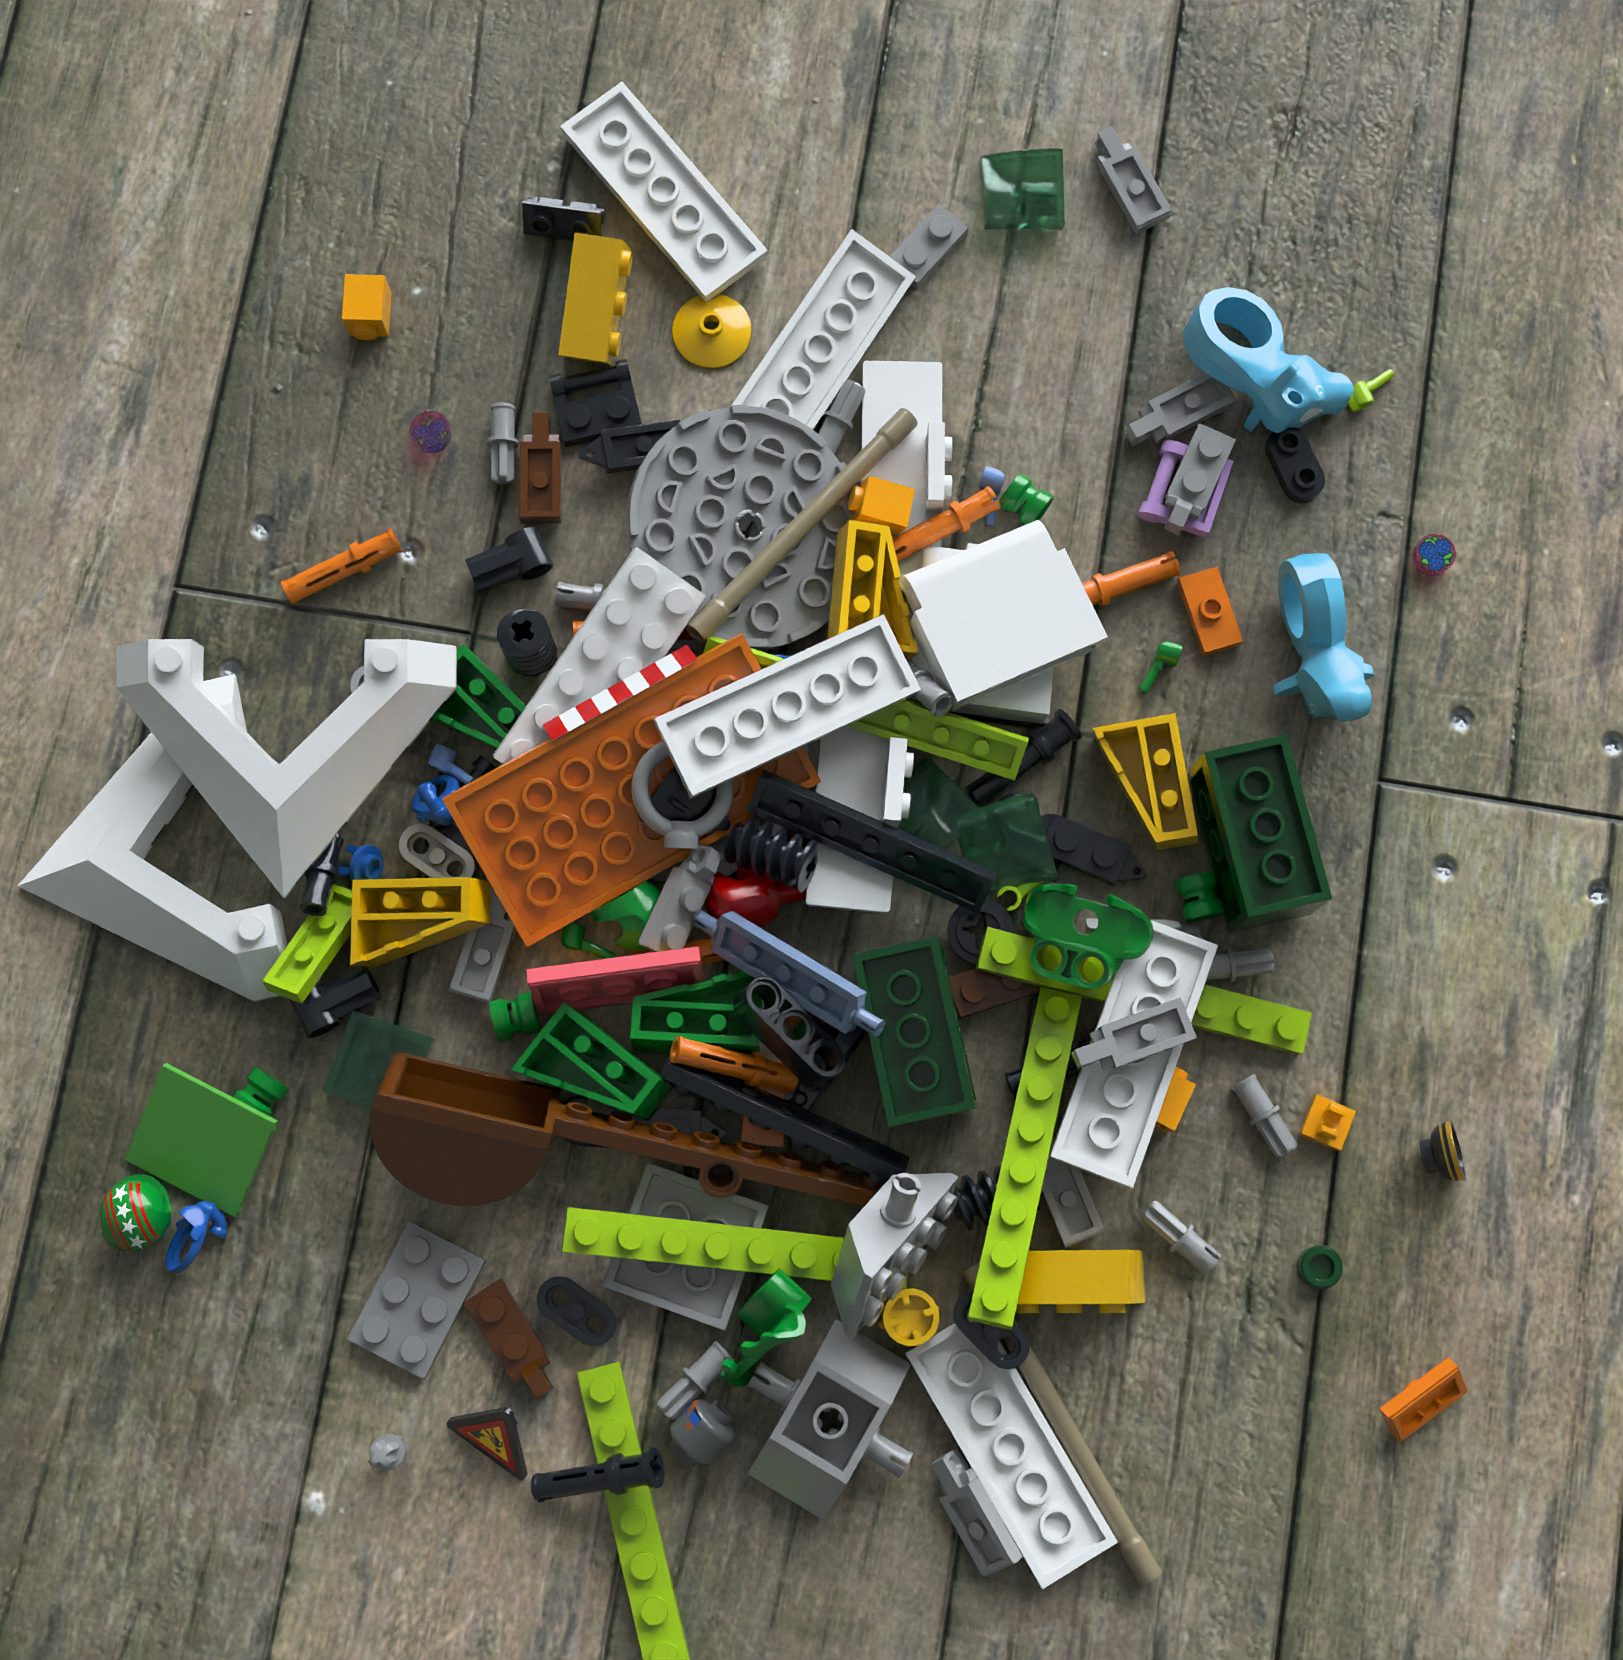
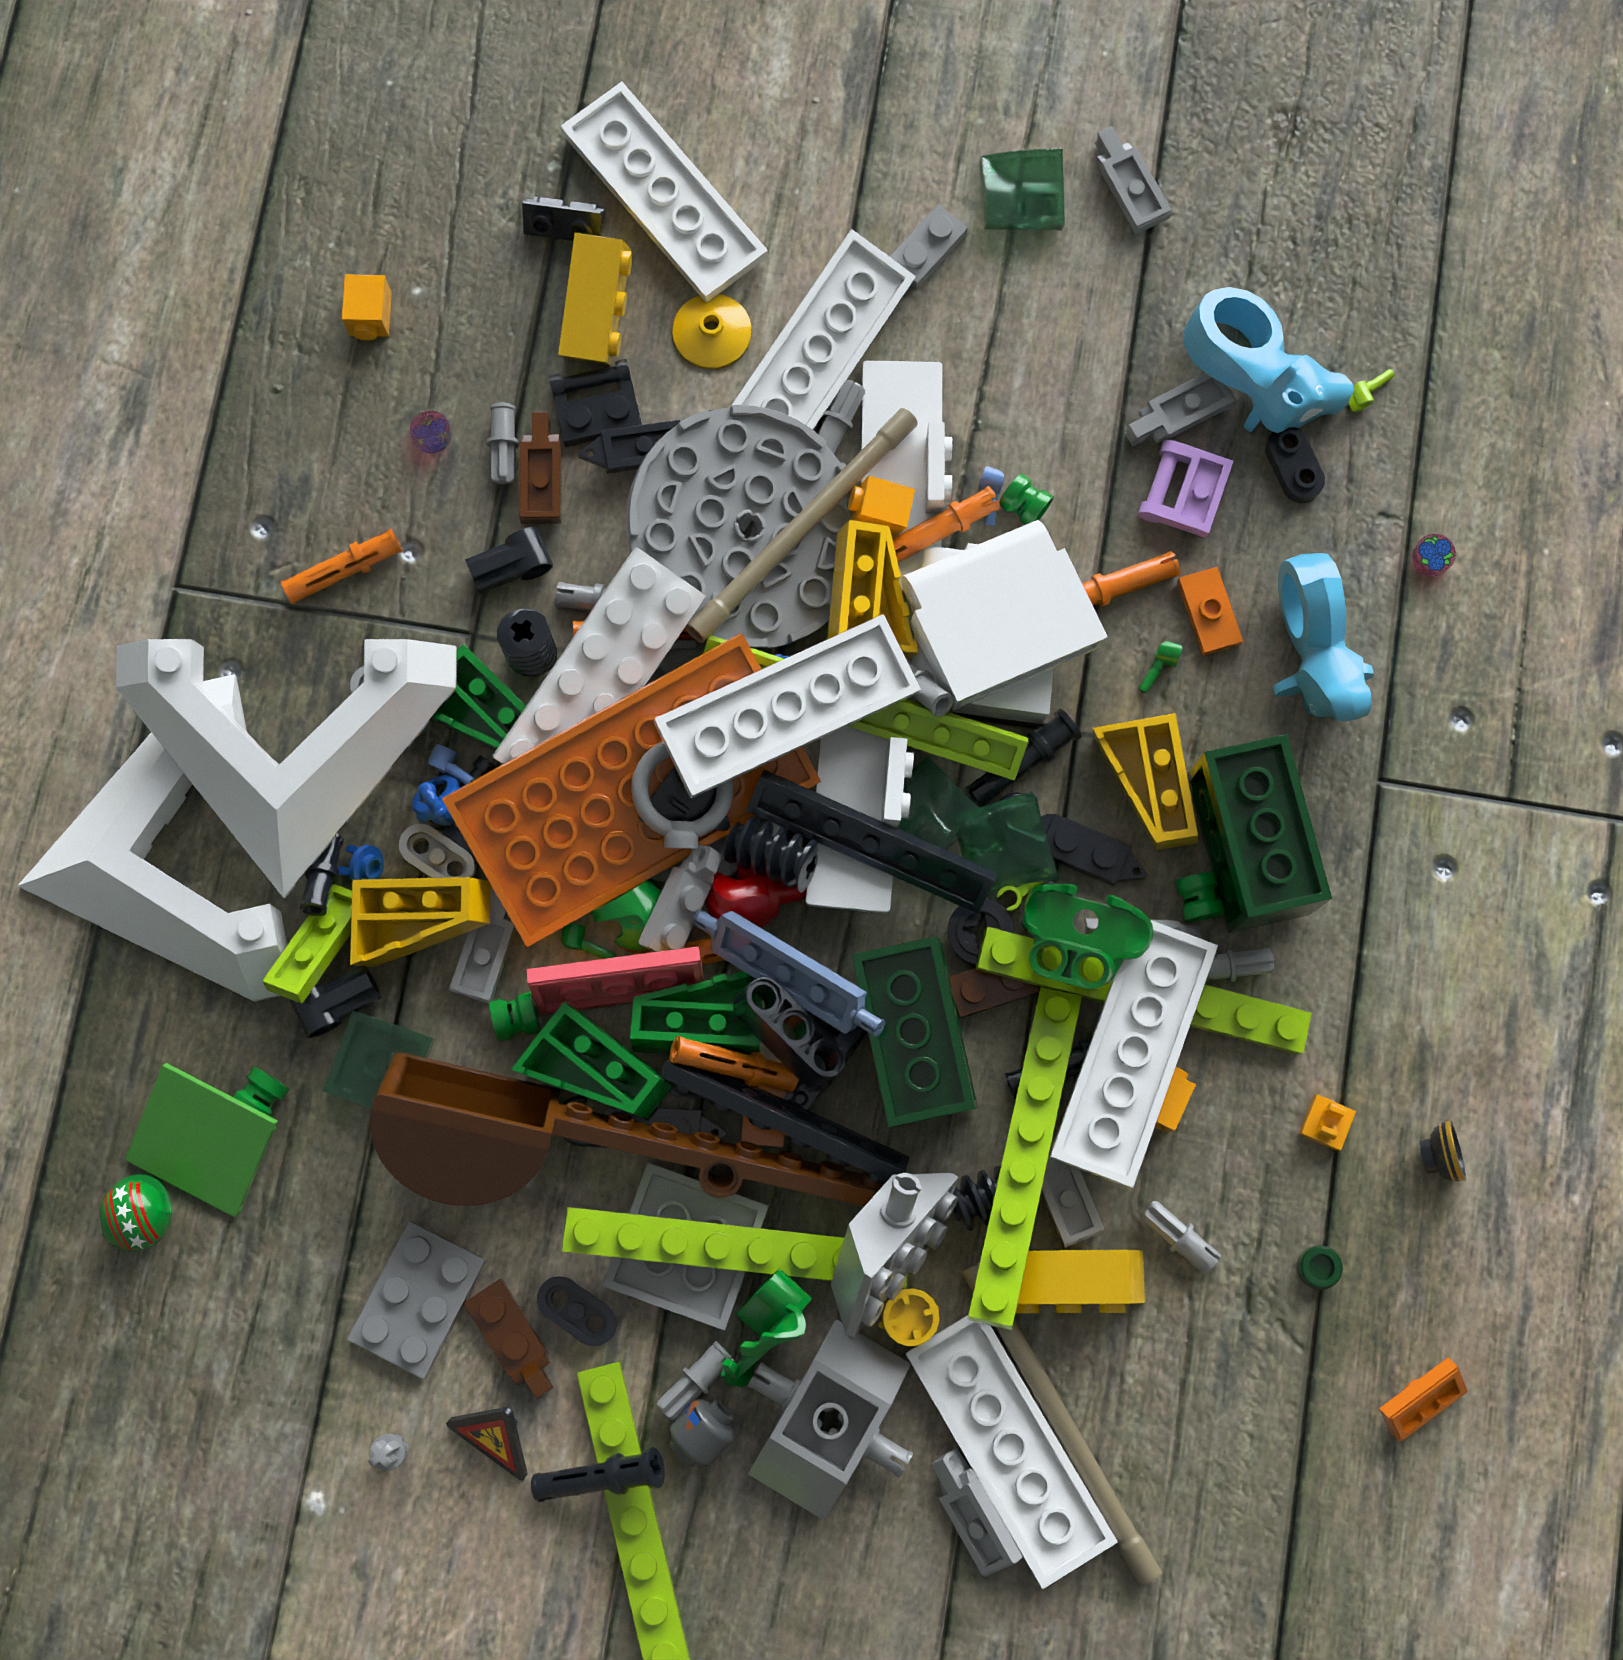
(194, 1226): blue piece -> none
(619, 692): sticker -> none
(987, 1337): black plate -> none
(1137, 1036): light grey hinge -> none
(1197, 476): light grey hinge -> none
(1265, 1116): light grey axle -> none

